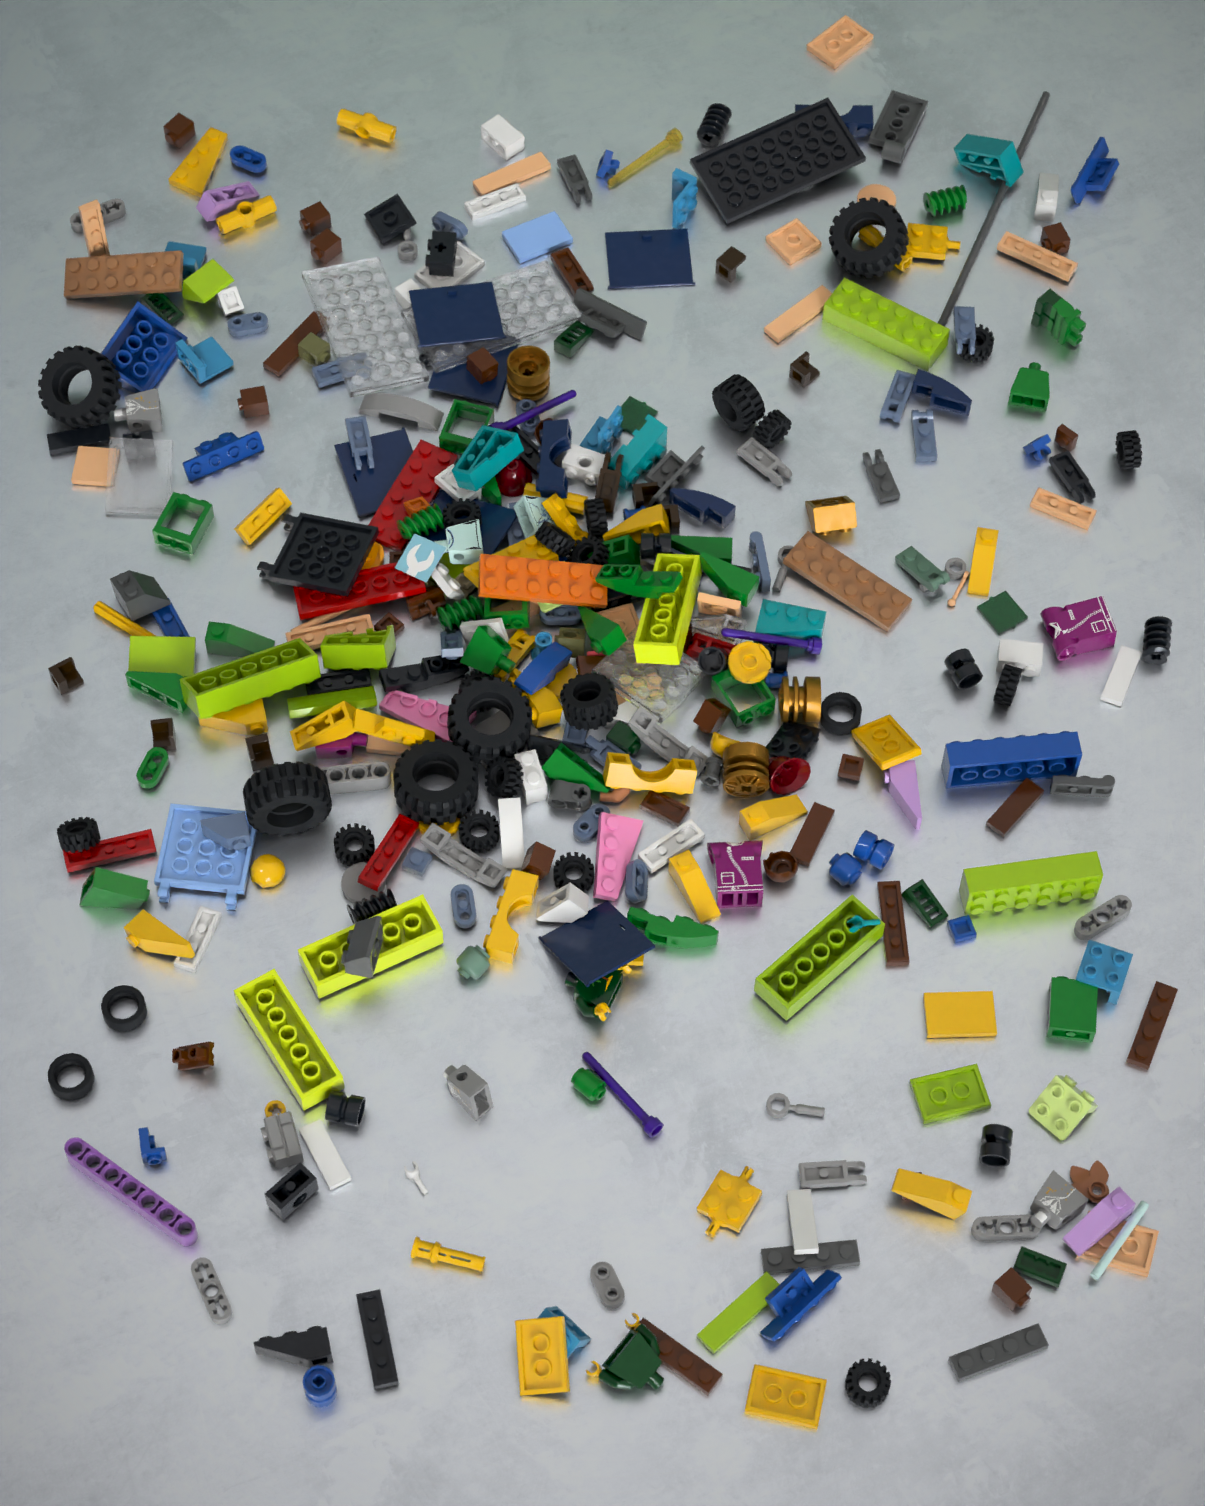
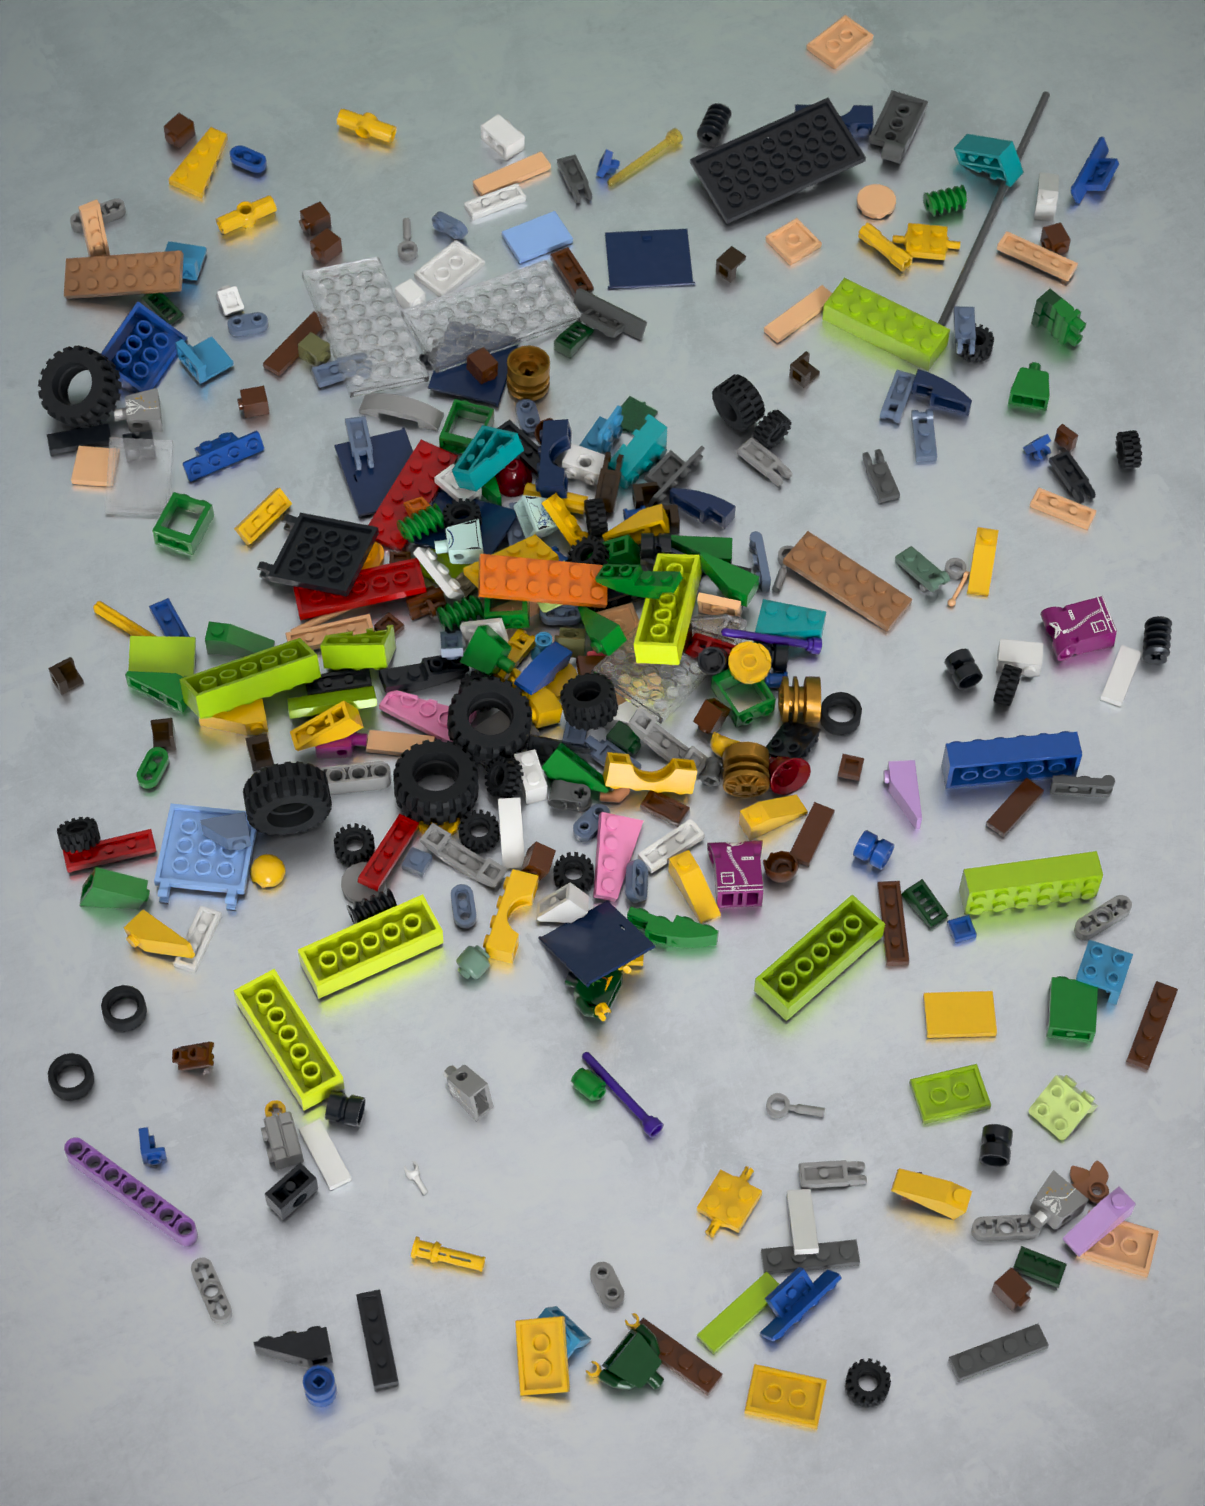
(138, 594): dark grey slope -> none
(206, 282): lime slope -> none
(225, 199): lavender slope -> none
(363, 947): dark grey slope -> none
(390, 218): black plate -> none
(390, 729): yellow bracket -> none
(420, 557): medium azure sticker -> none
(442, 253): black brick -> none
(456, 314): dark blue piece -> none
(535, 411): dark purple piece -> none
(555, 539): black tyre -> none
(684, 195): dark azure bracket -> none
(831, 514): slope -> none
(845, 869): blue head -> none
(854, 219): black tyre -> none
(859, 923): teal hand -> none
(886, 742): yellow tile -> none
(1002, 612): clear green piece -> none
(1119, 1240): light aqua bar -> none

